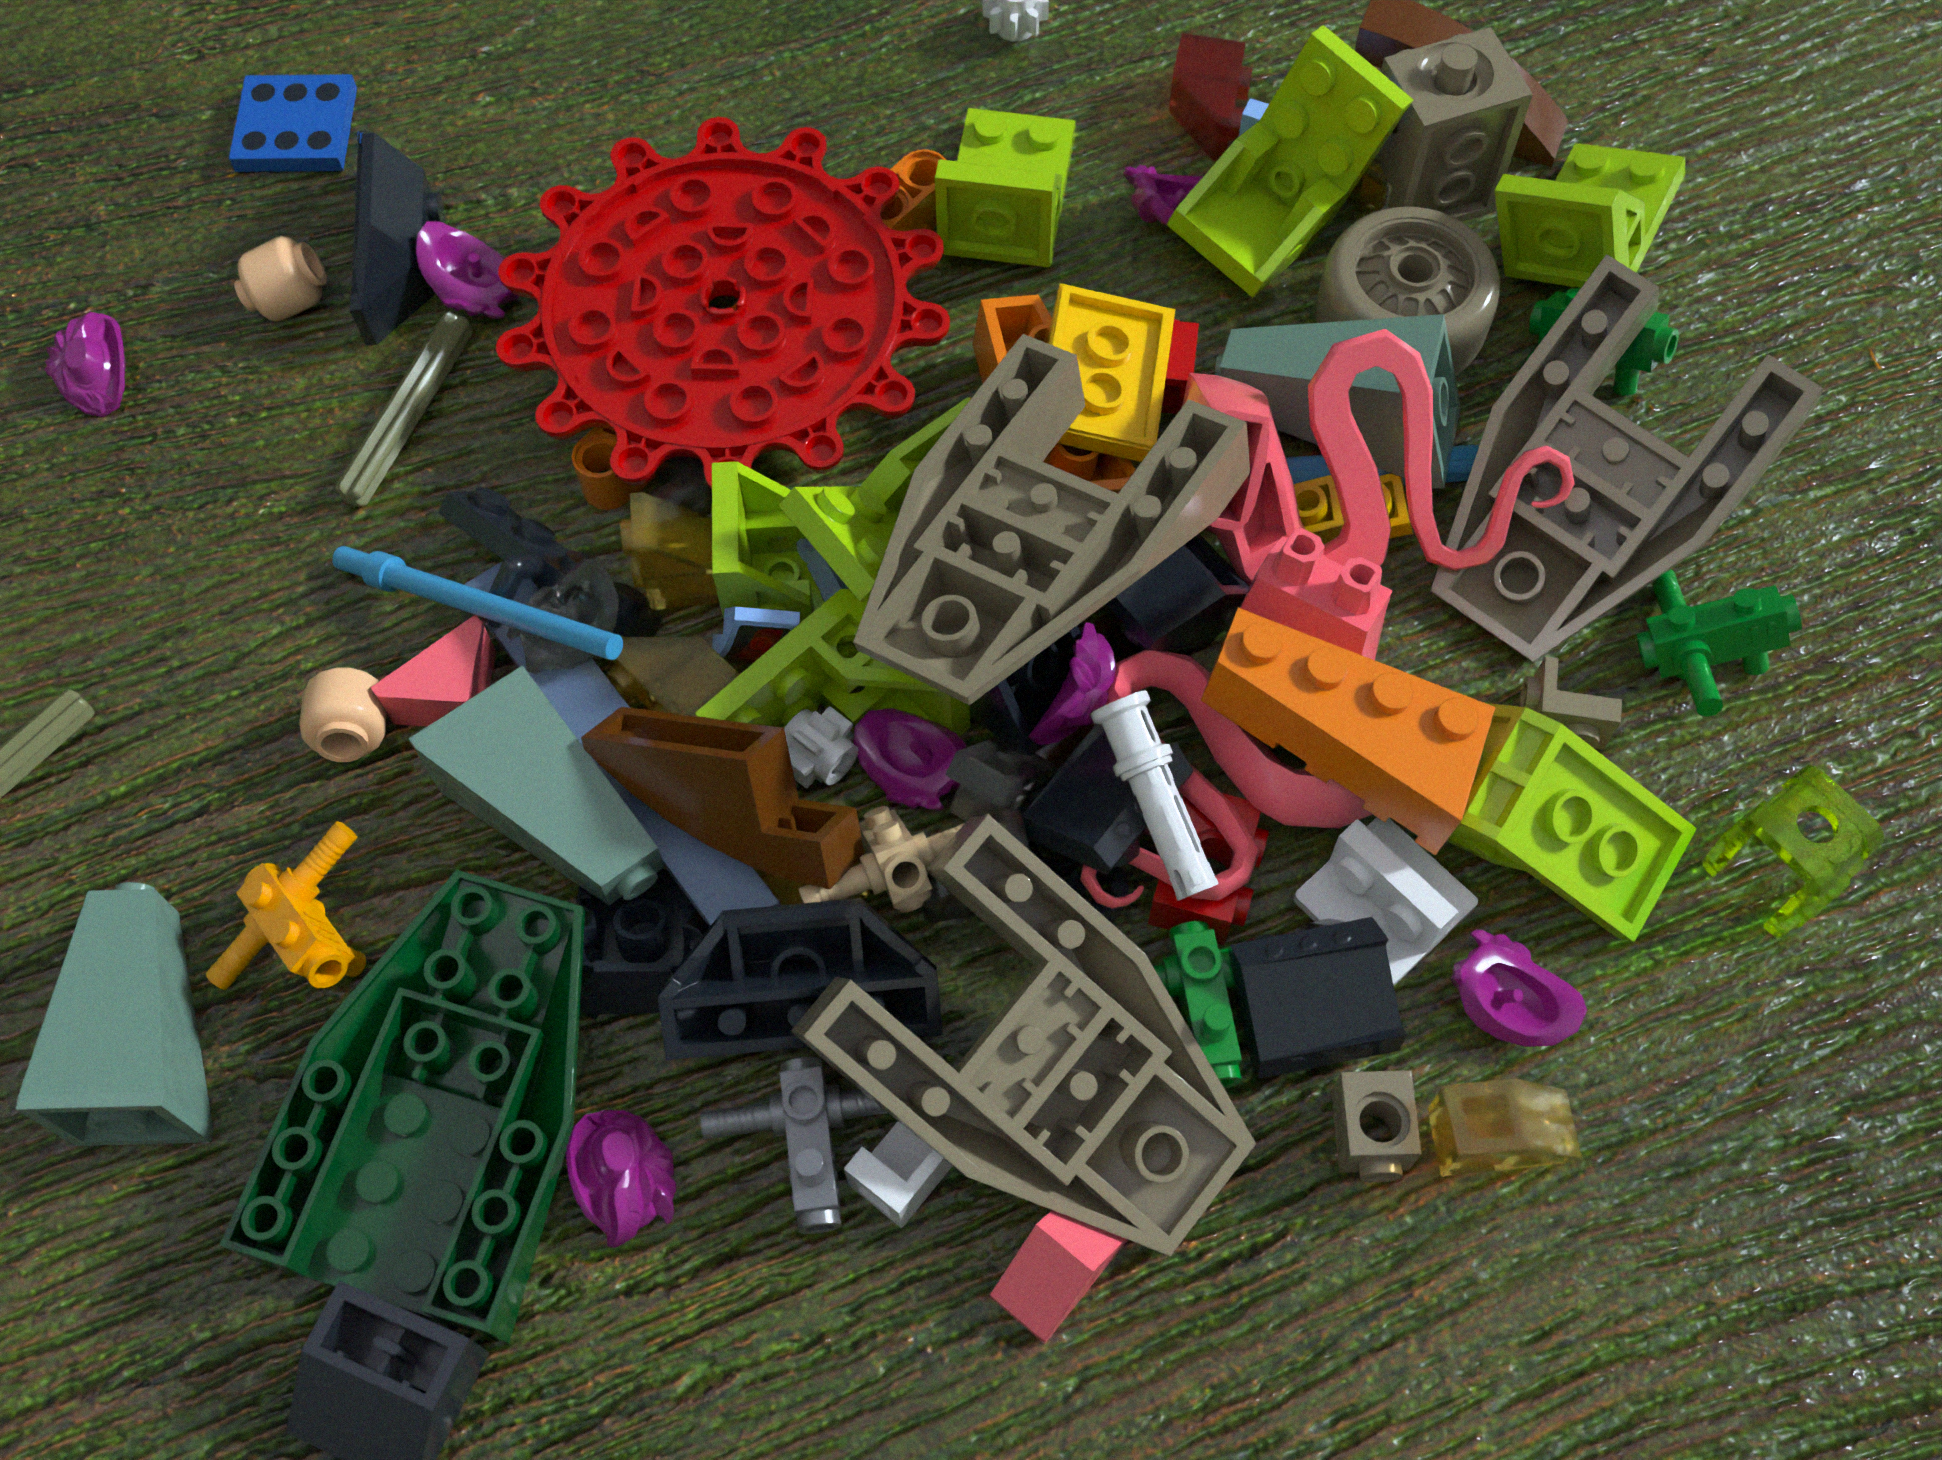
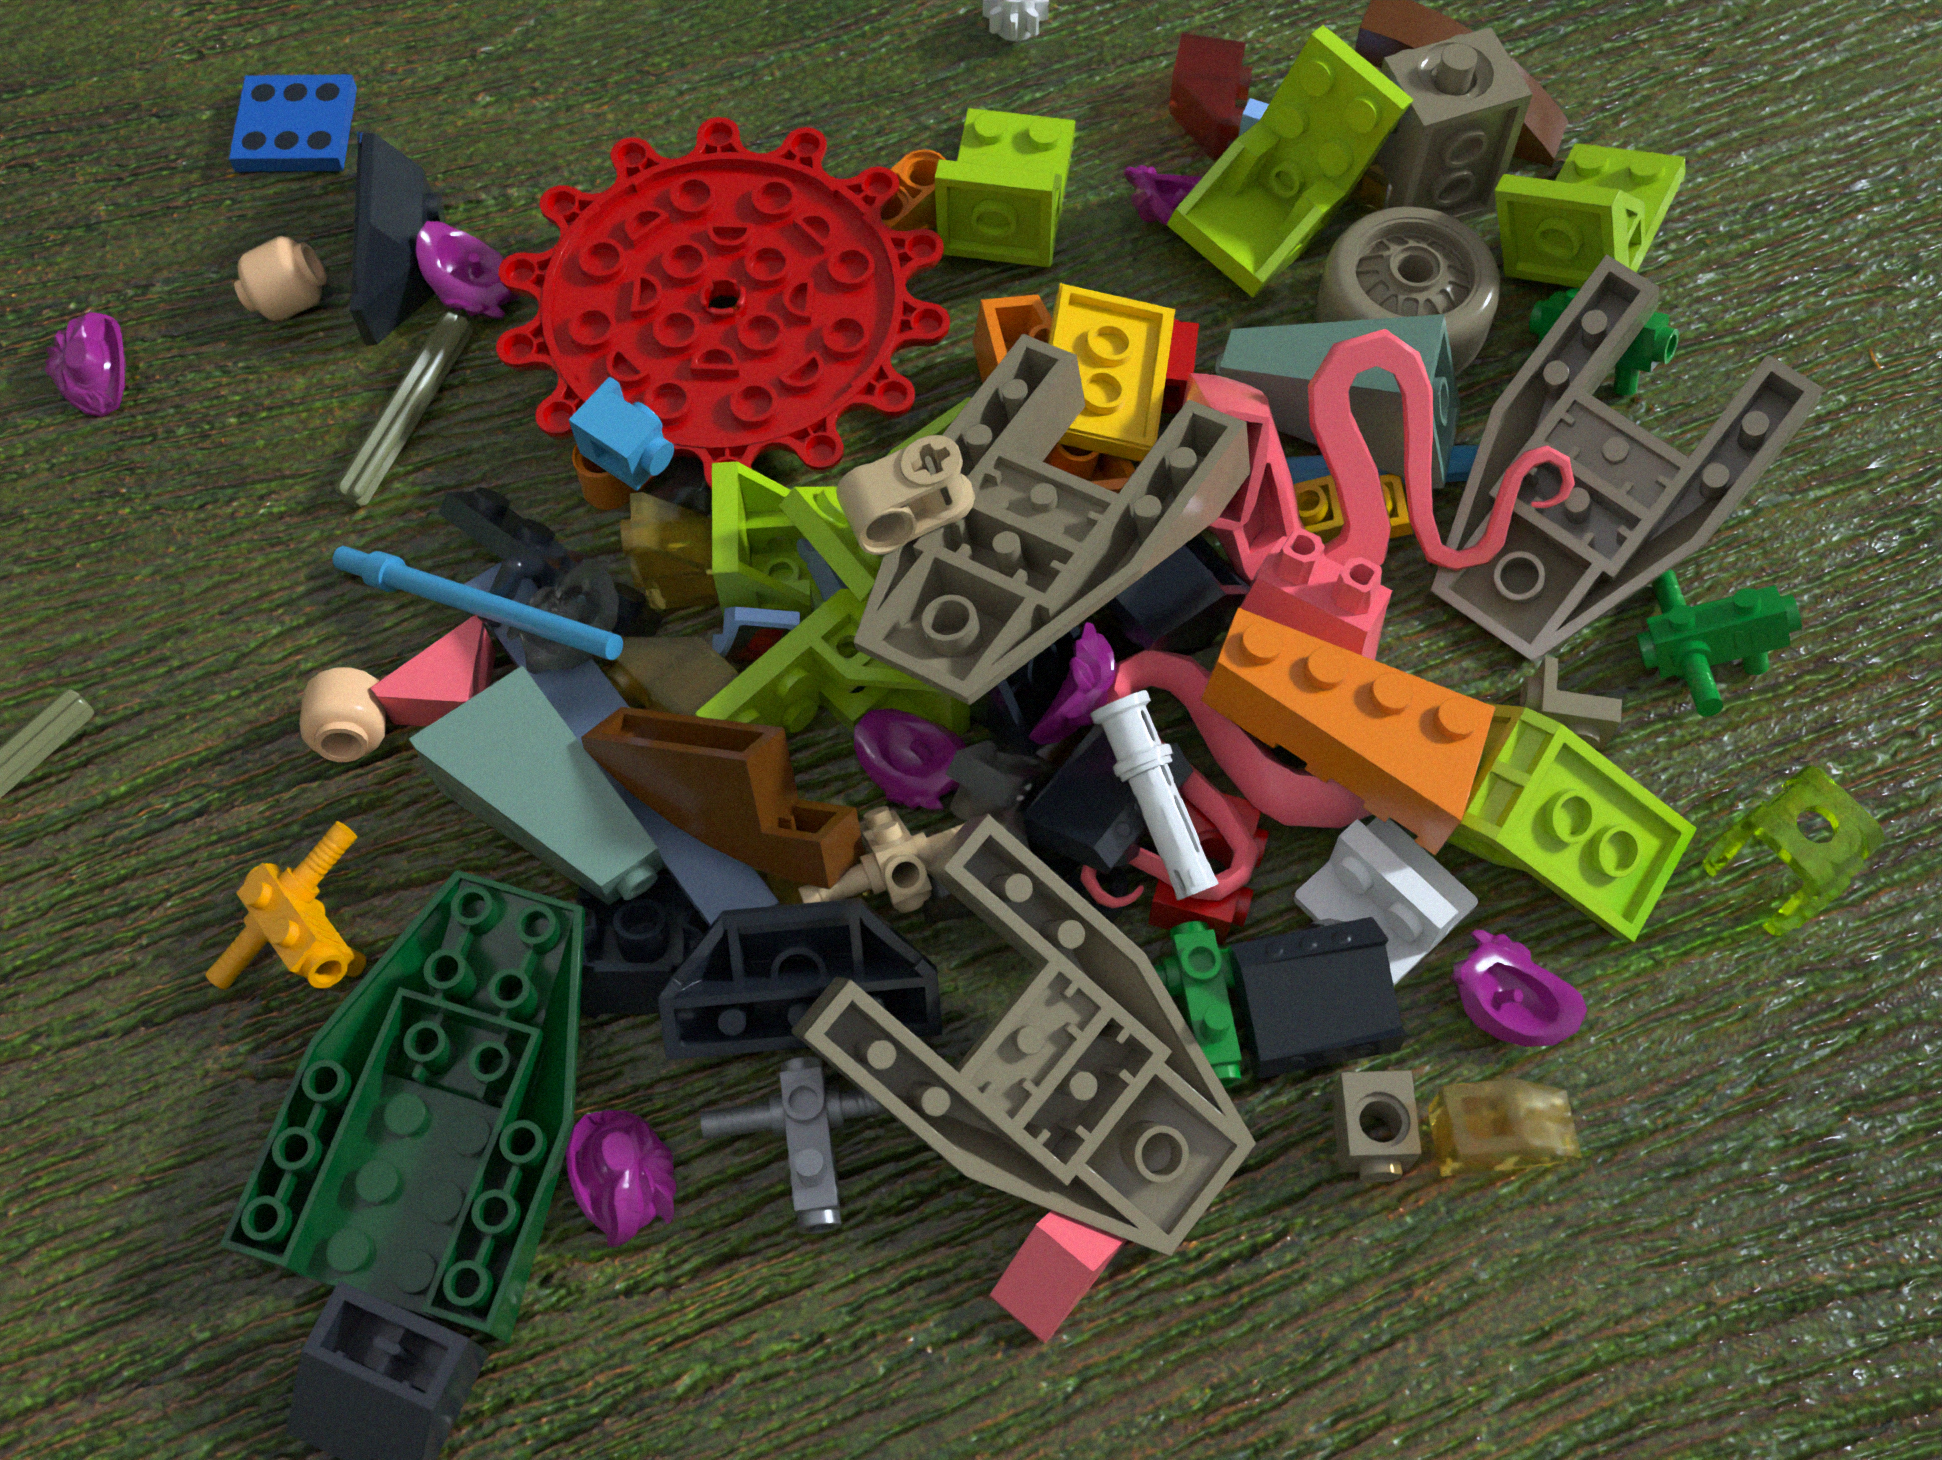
(121, 1031): sand green slope -> none
(621, 436): none -> dark azure brick
(820, 746): white gear -> none
(896, 1174): white panel -> none
(900, 499): none -> tan piece

